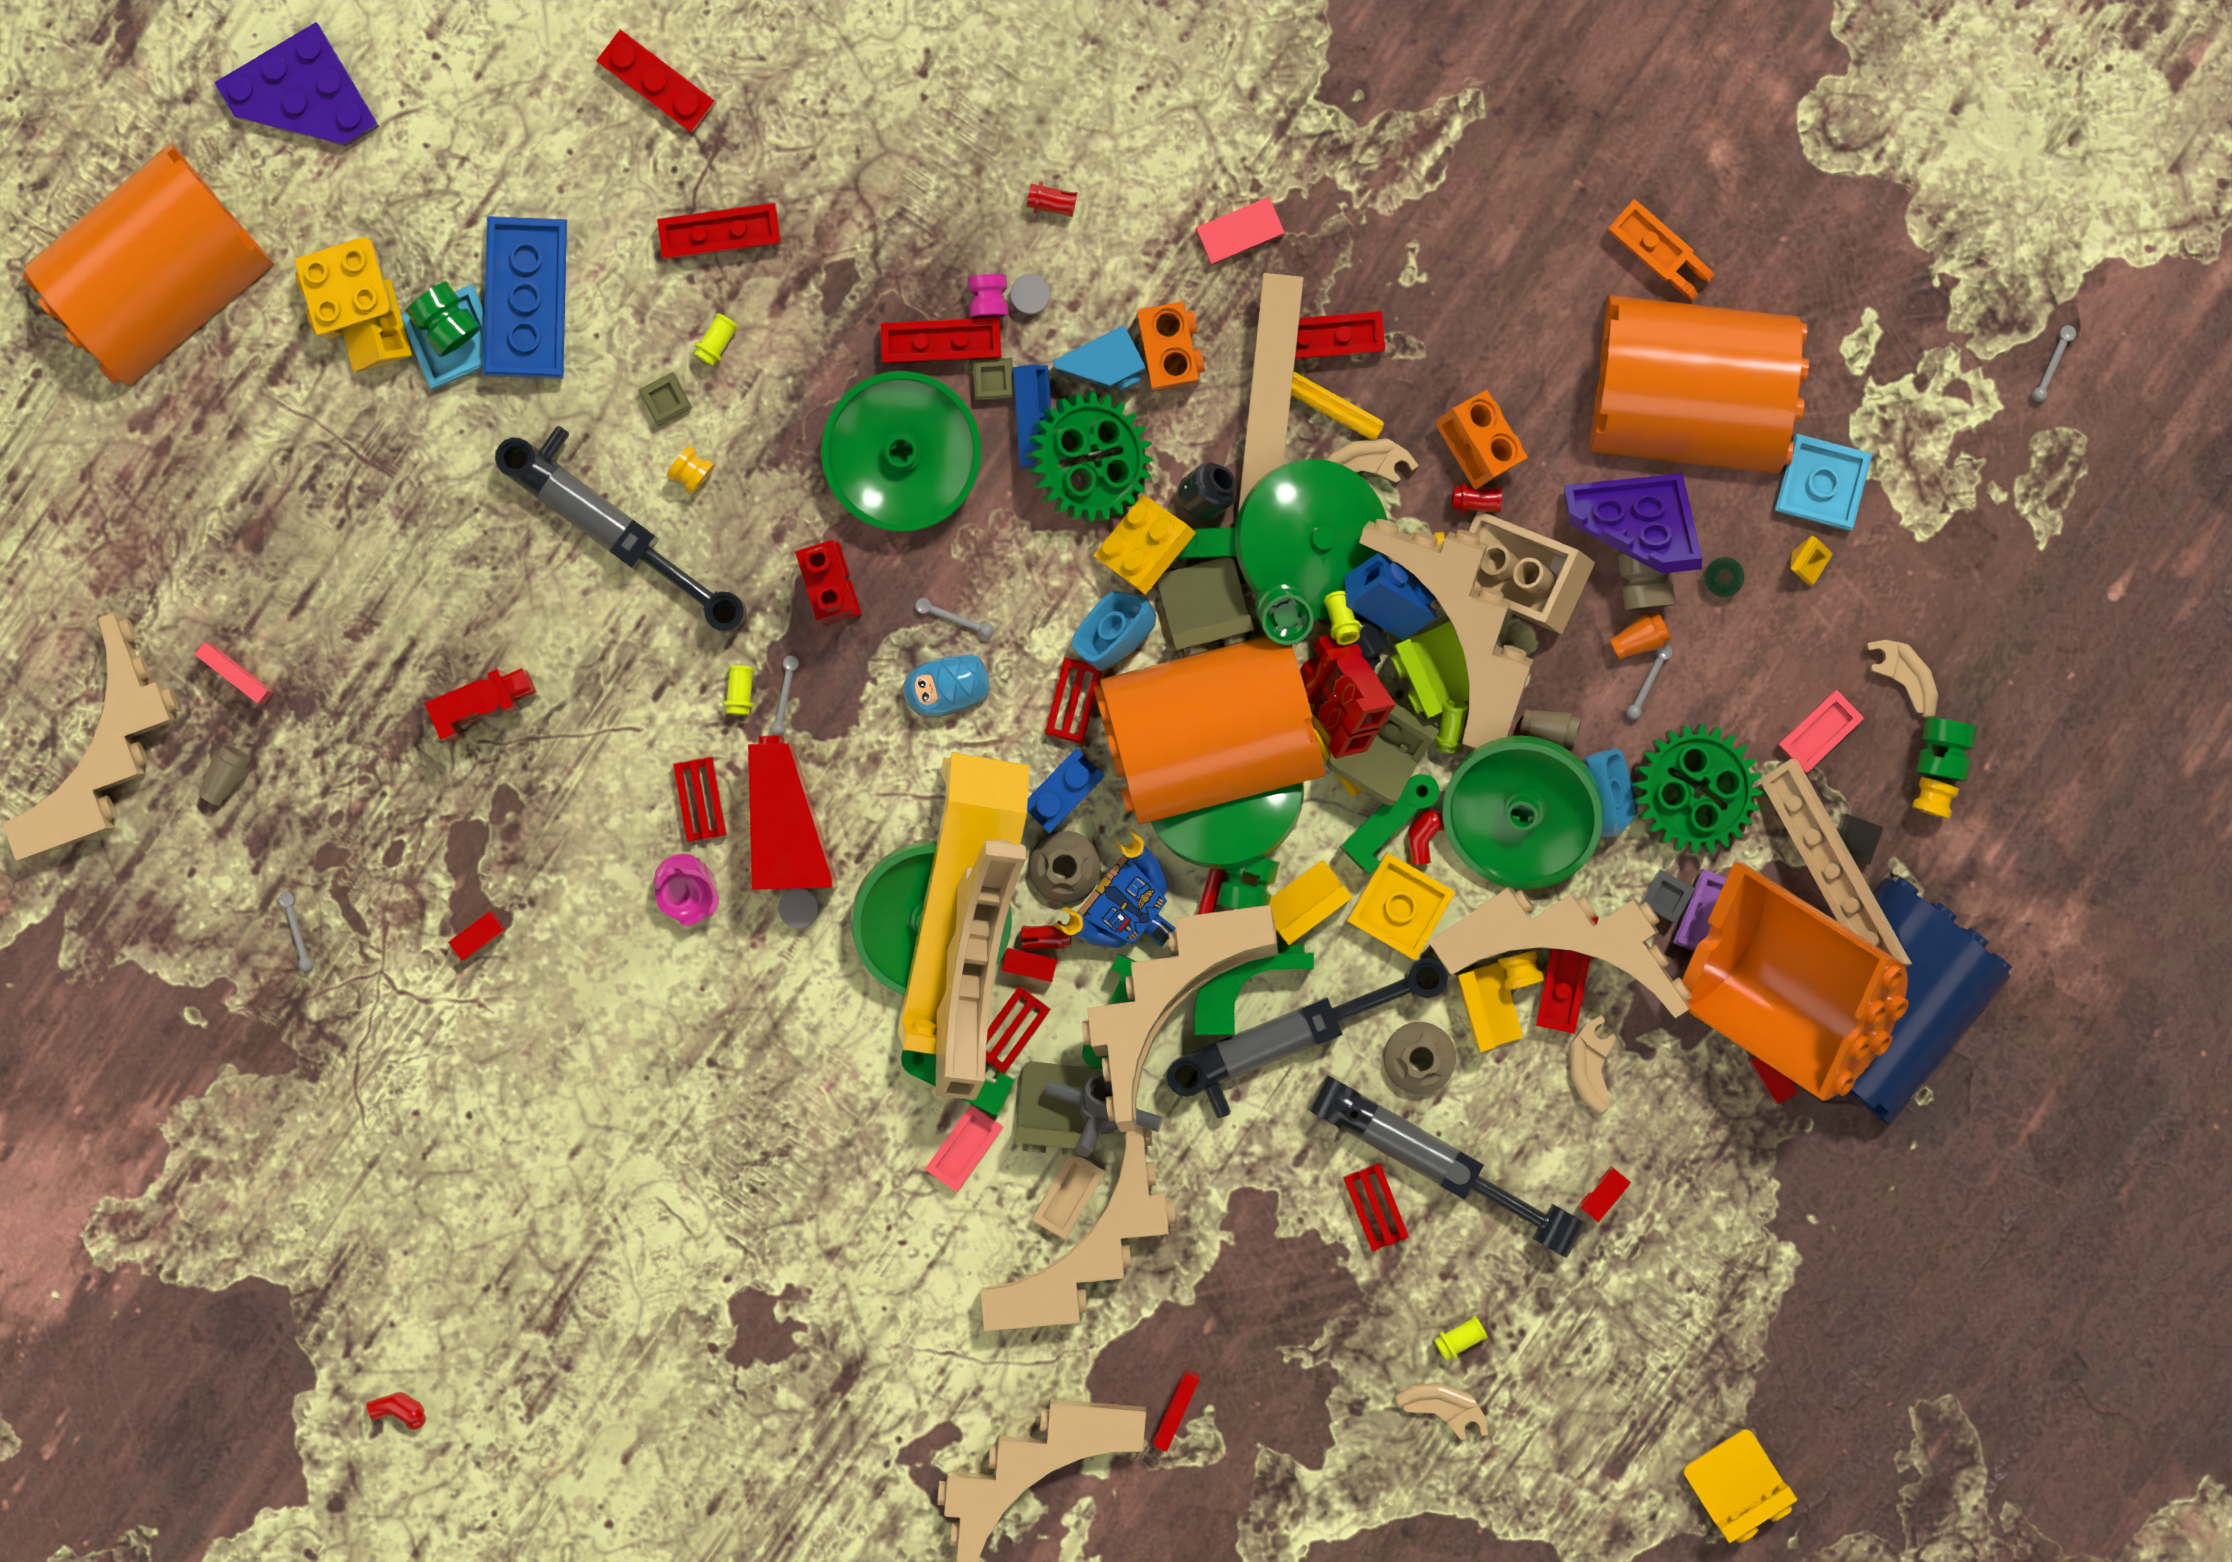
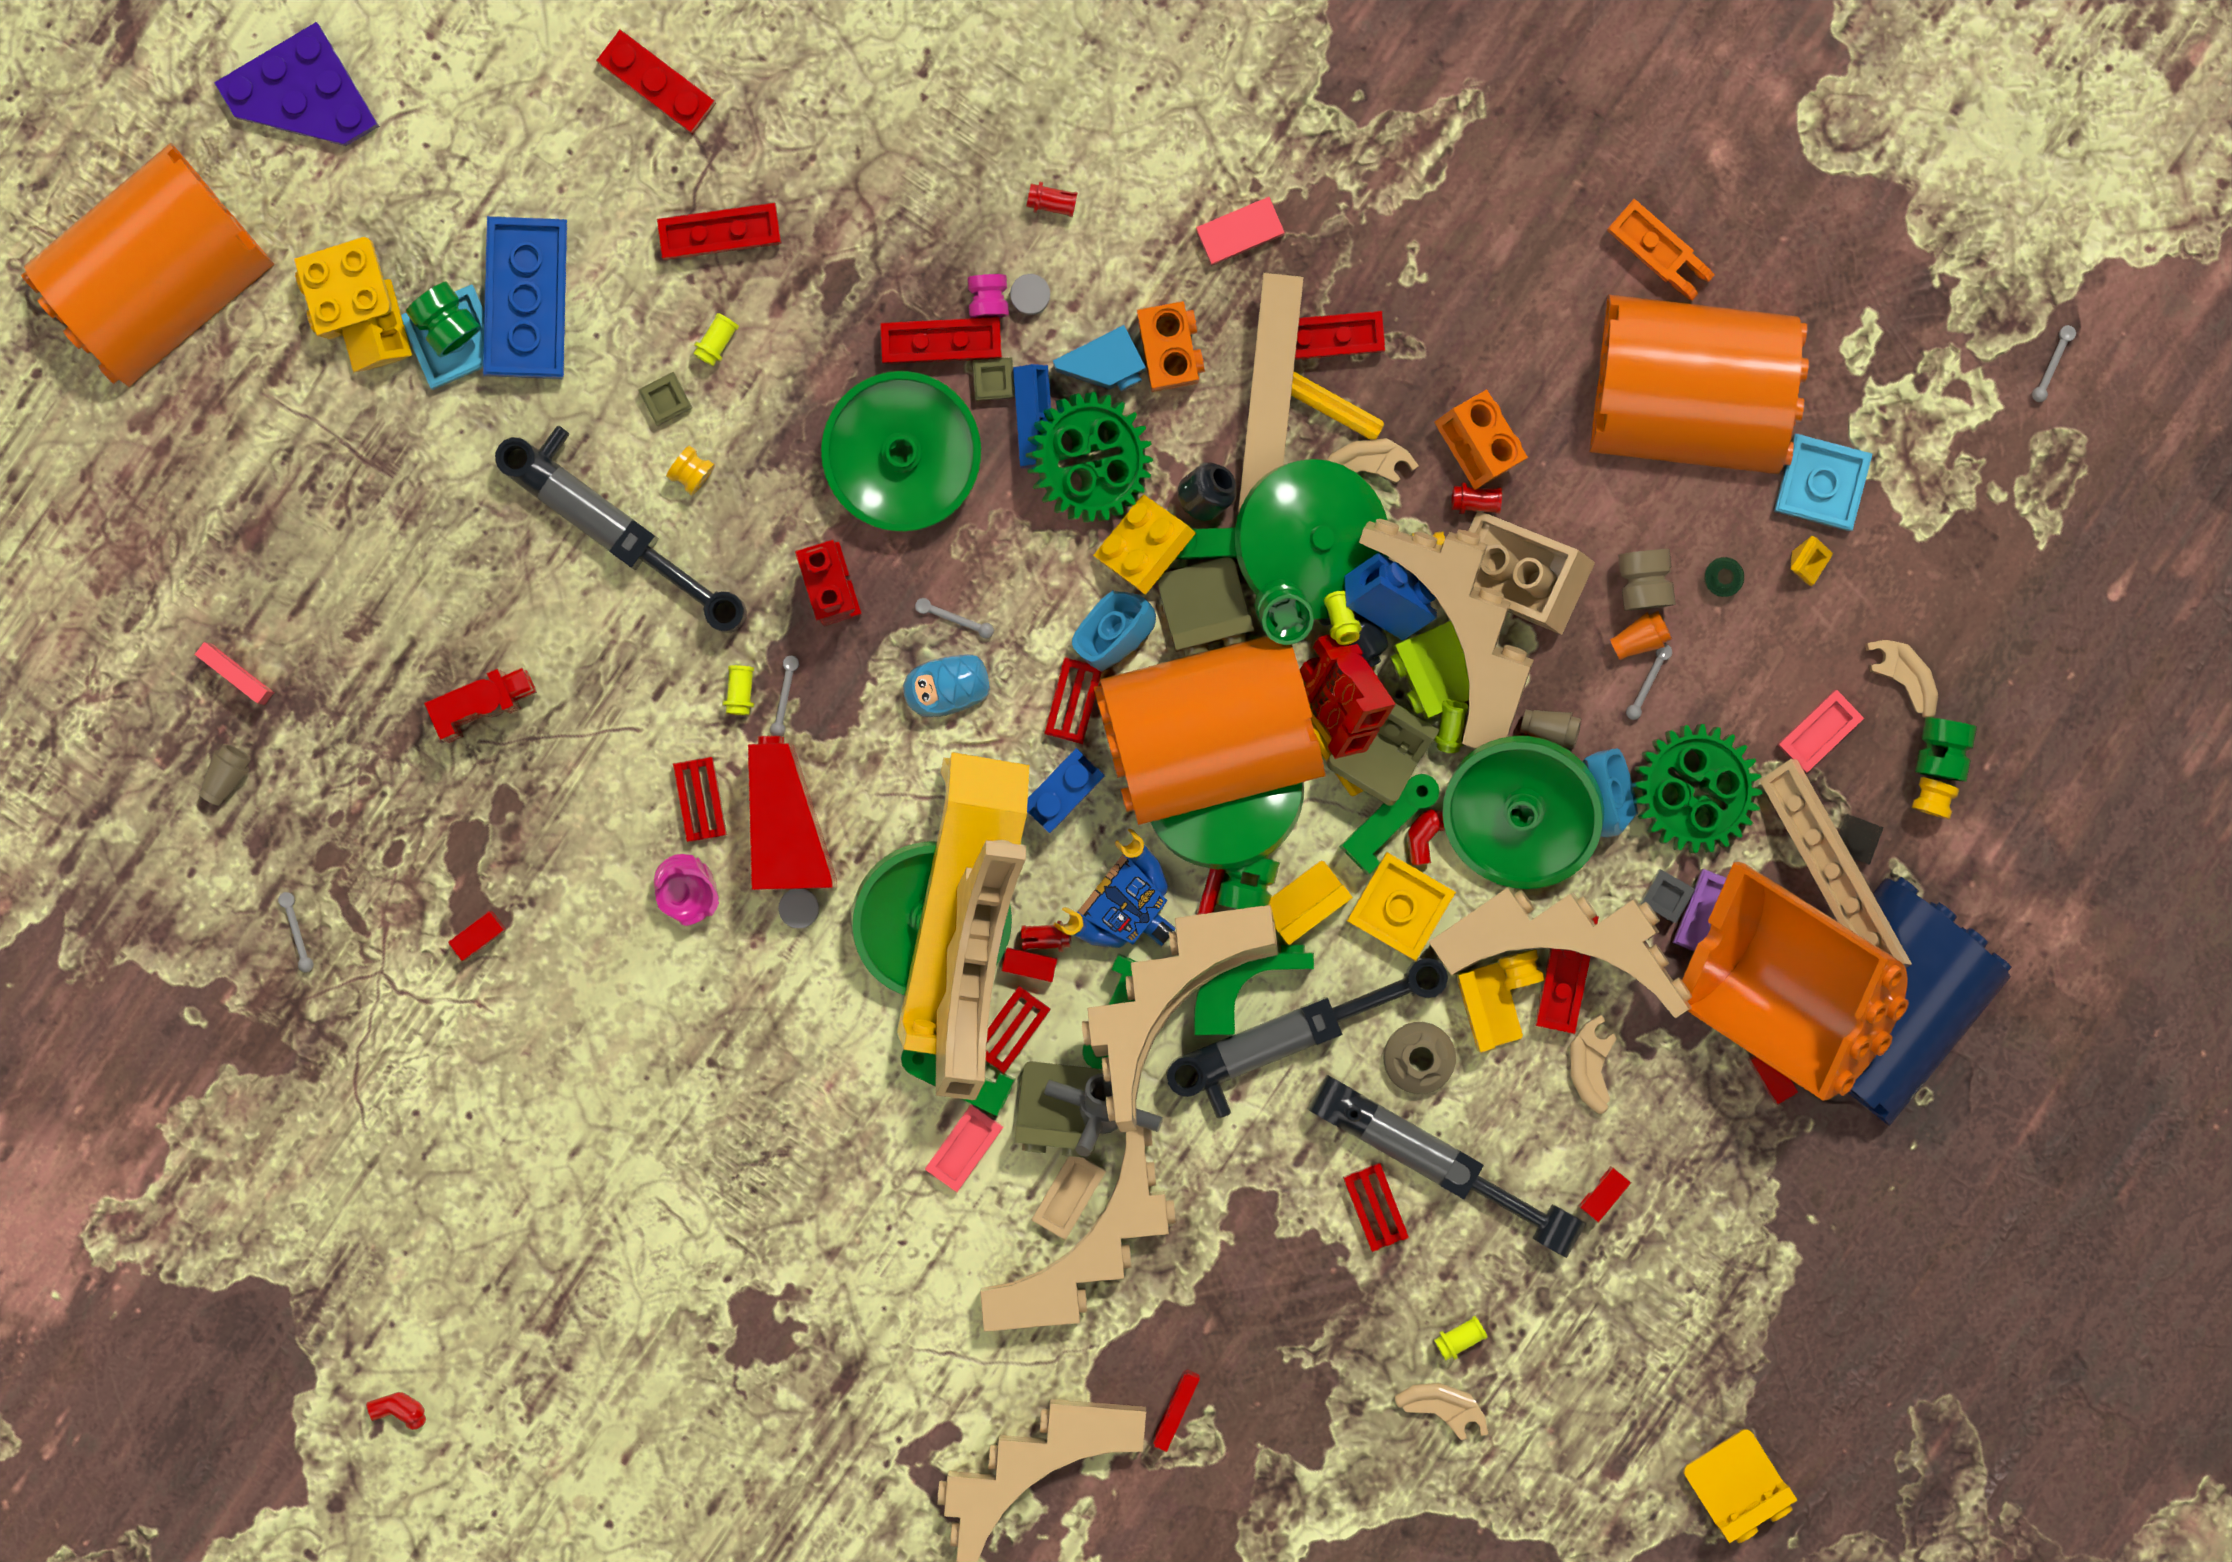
(113, 757): tan arch -> none
(1087, 870): dark tan piece -> none
(1639, 518): dark purple plate -> none

